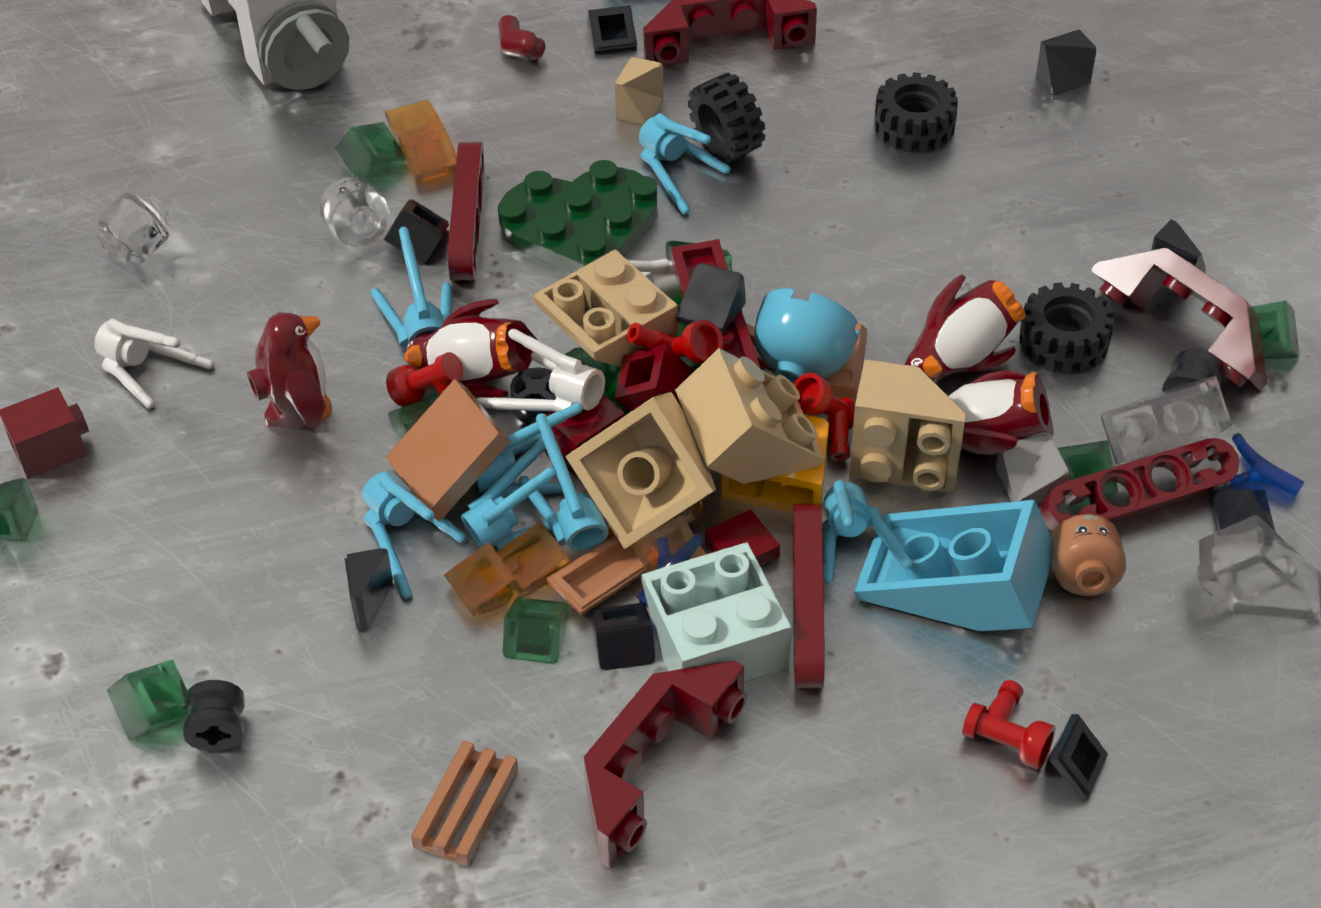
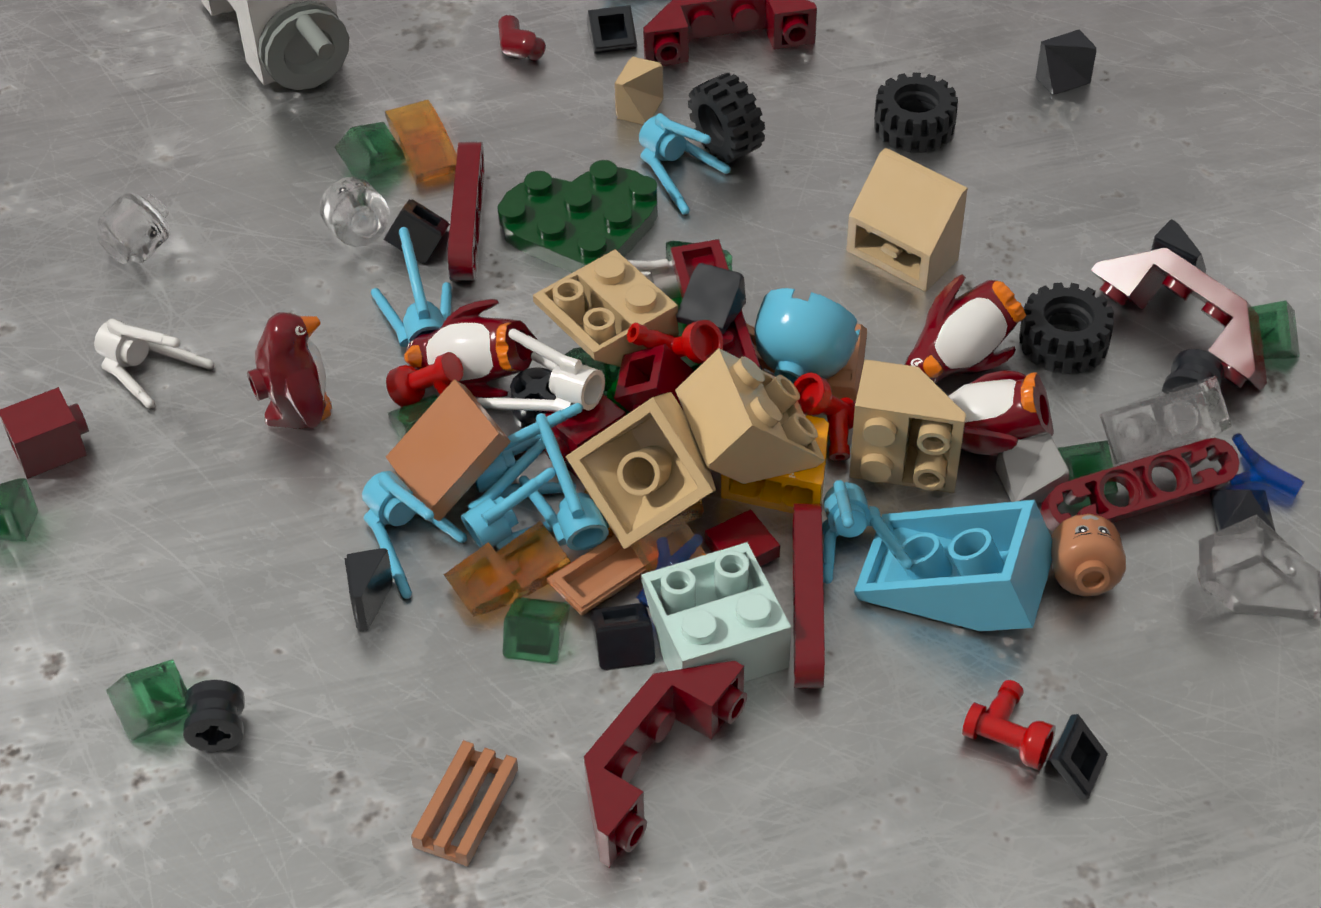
(907, 220): none -> tan slope

